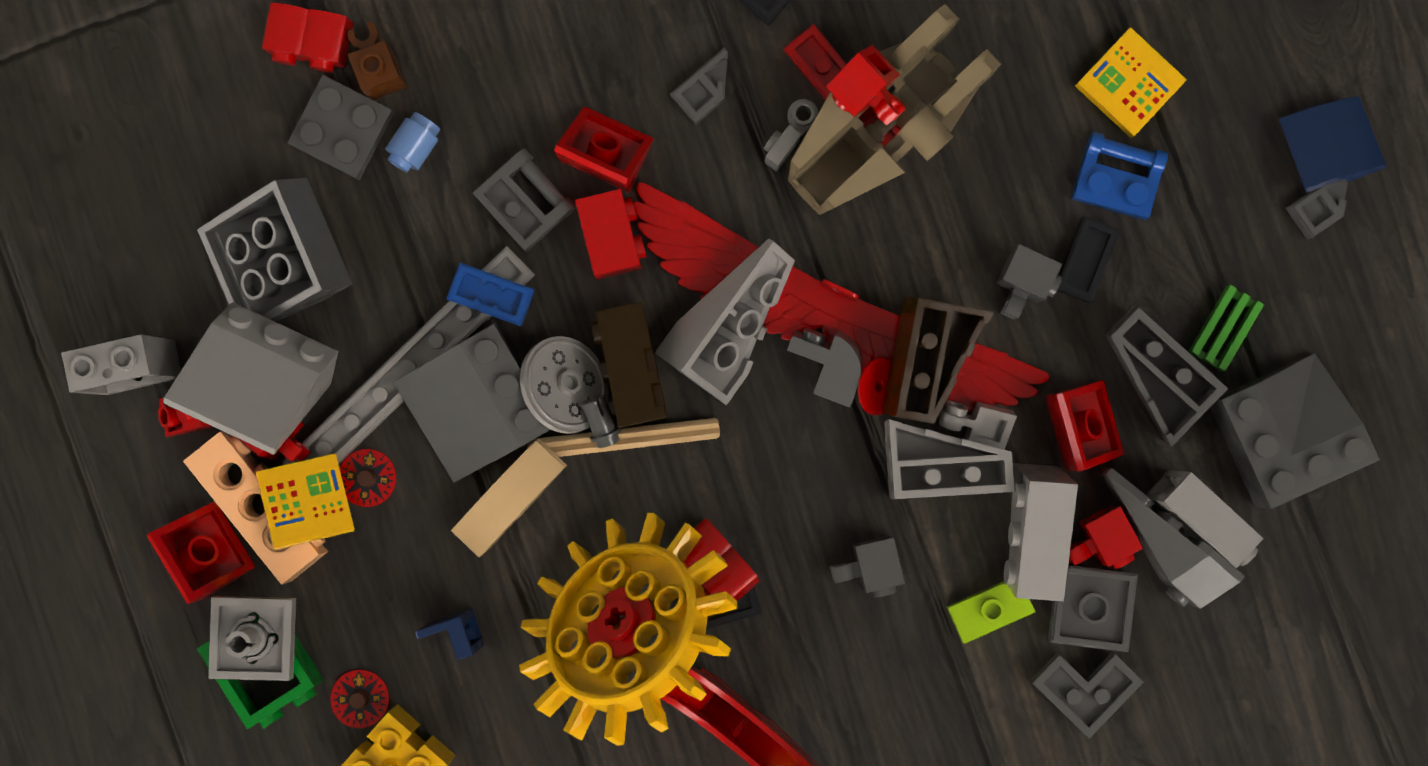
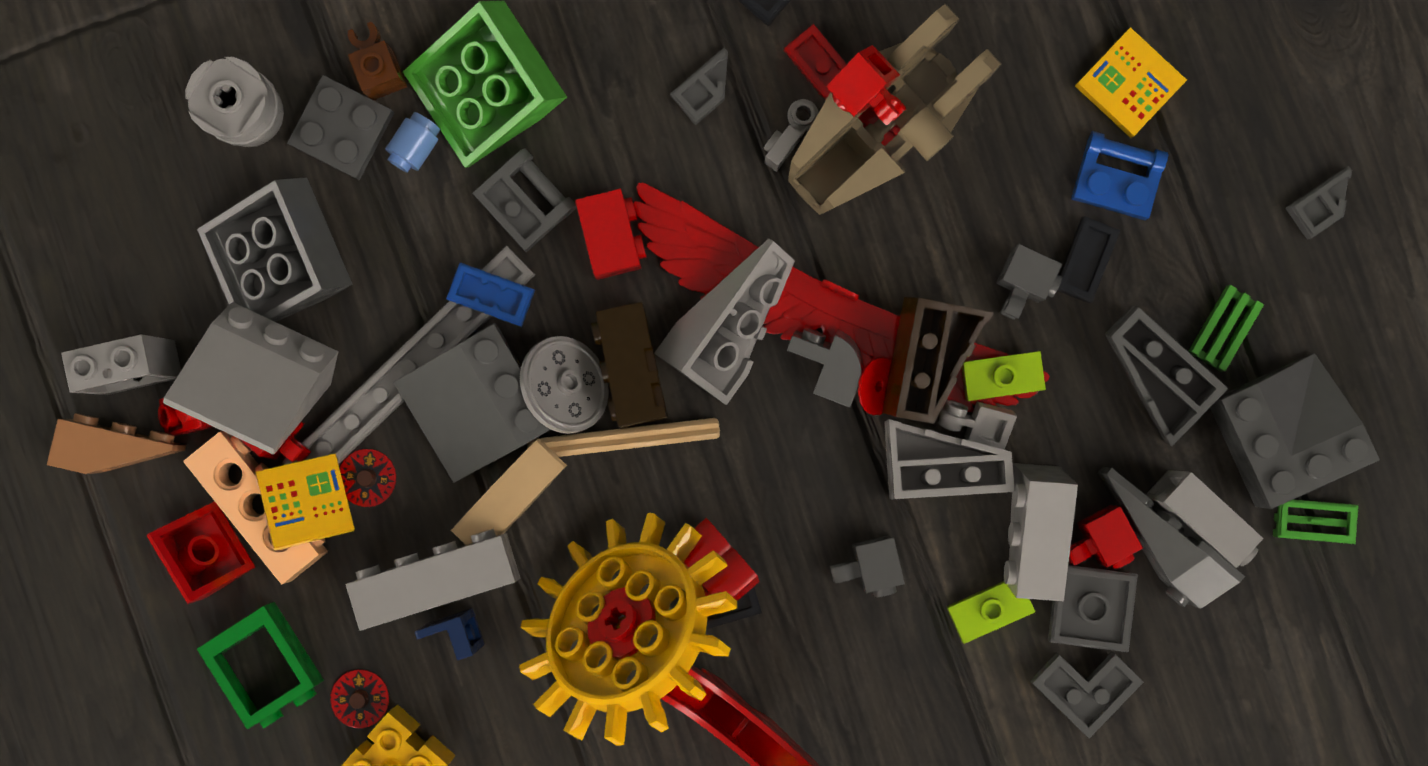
(93, 448): none -> medium nougat slope
(237, 637): light grey plate -> none
(251, 119): none -> light grey piece
(308, 36): red brick -> none
(432, 581): none -> light grey wedge
(484, 81): none -> bright green slope
(600, 422): dark grey pin -> none
(604, 148): red slope -> none
(1003, 376): none -> lime plate
(1084, 426): red slope -> none
(1332, 143): dark blue slope -> none
(1351, 523): none -> bright green tile

